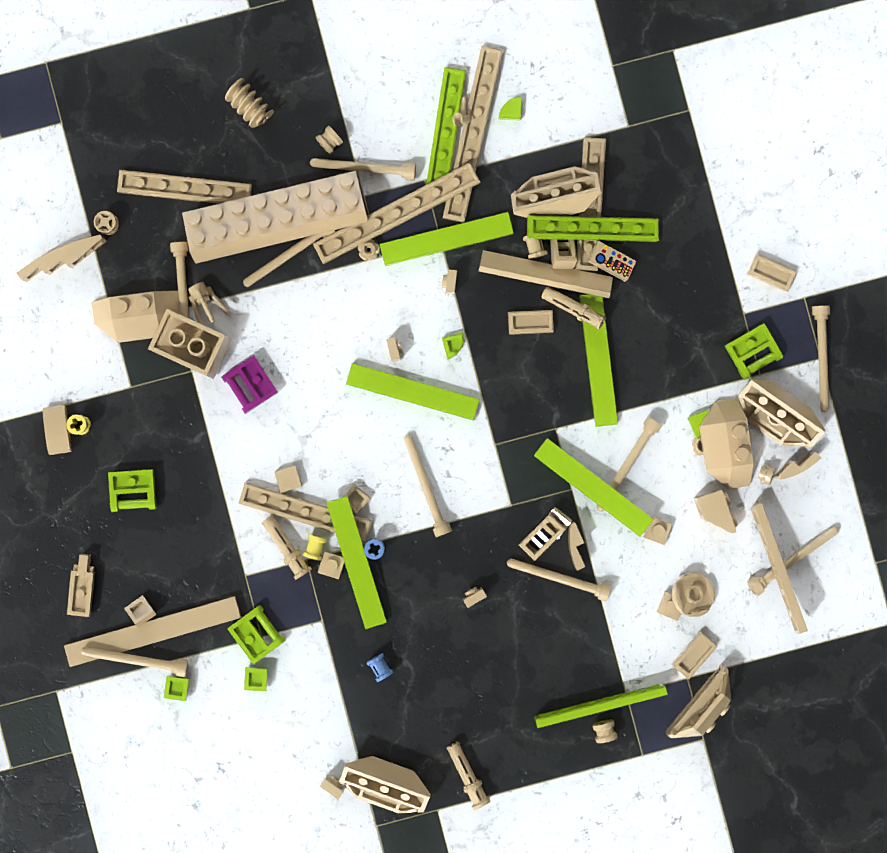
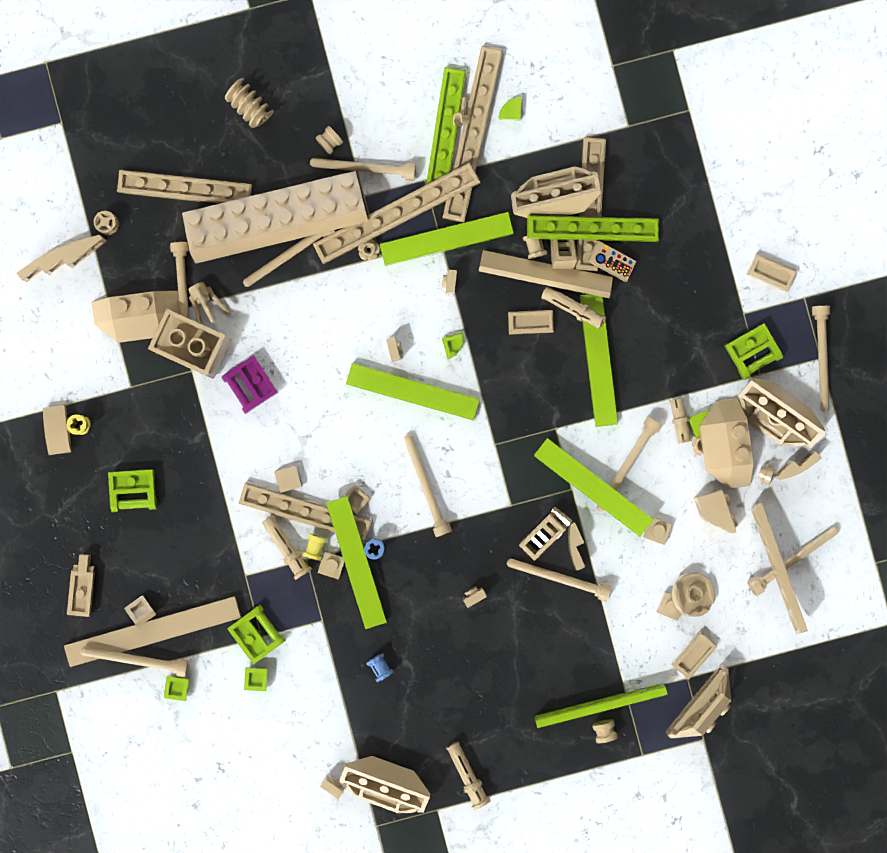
(680, 420): none -> tan pin

